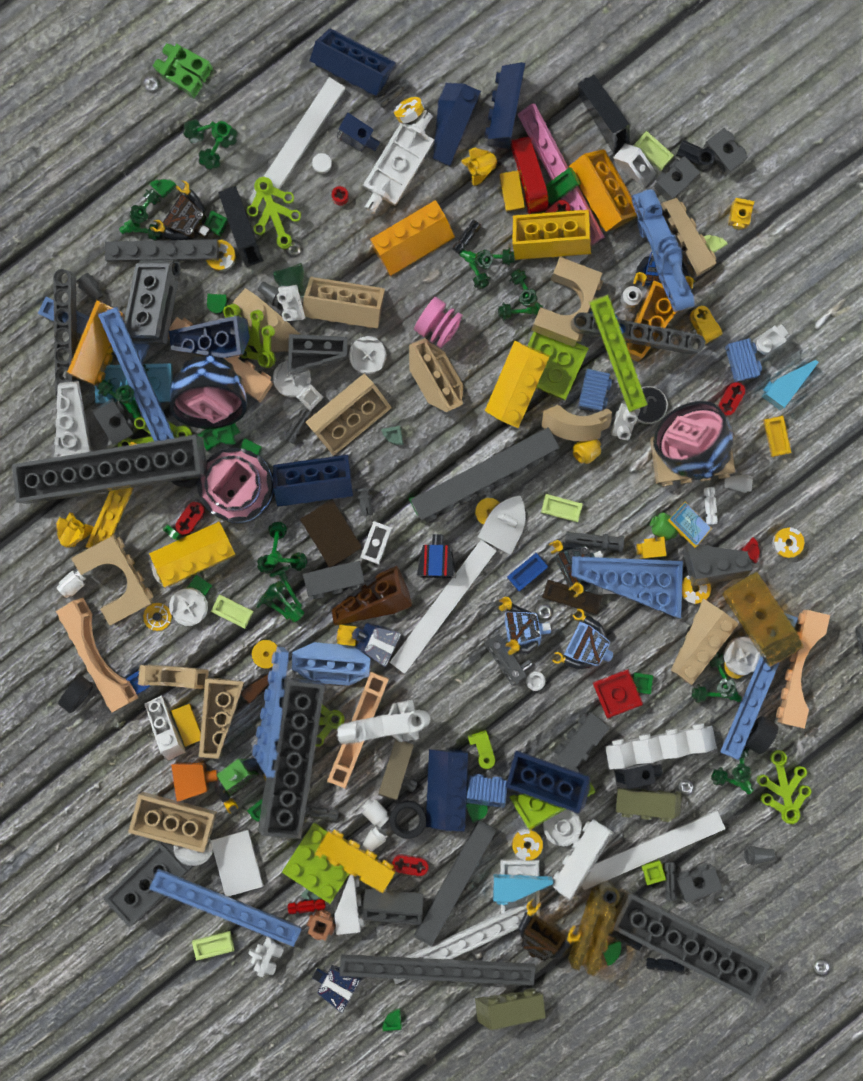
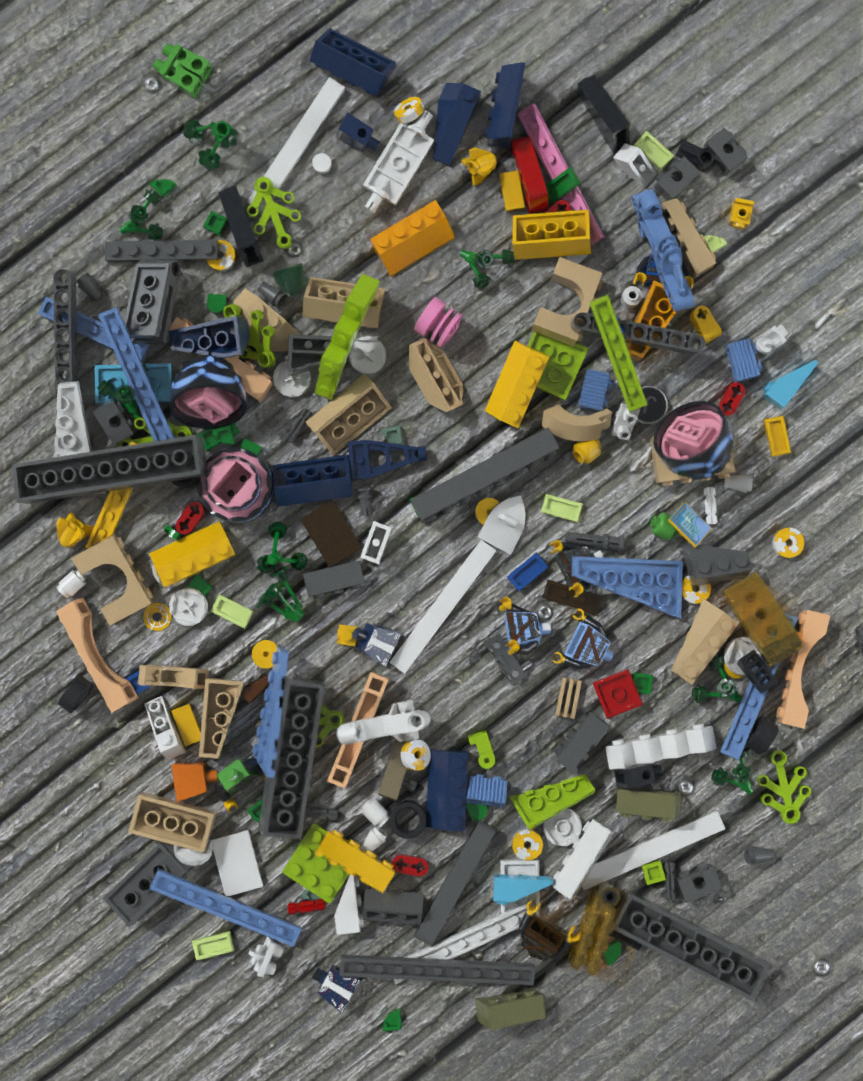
(93, 349): light orange slope -> none
(185, 218): torso -> none
(291, 303): white hips -> none
(310, 397): white tile -> none
(321, 932): nougat brick -> none
(331, 663): light blue wedge -> none
(337, 201): red bush -> none
(344, 335): none -> lime arch
(360, 461): none -> dark blue plate
(380, 598): reddish brown wedge -> none
(423, 755): none -> piece
(436, 560): torso -> none
(466, 237): black axle -> none
(527, 298): dark green plant -> none
(535, 681): white tile -> none
(548, 782): dark blue slope -> none
(575, 700): none -> tan tile
(604, 189): light orange slope -> none
(651, 548): yellow brick -> none
(664, 965): black axle -> none
(752, 549): red tile -> none
(757, 661): none -> black slope

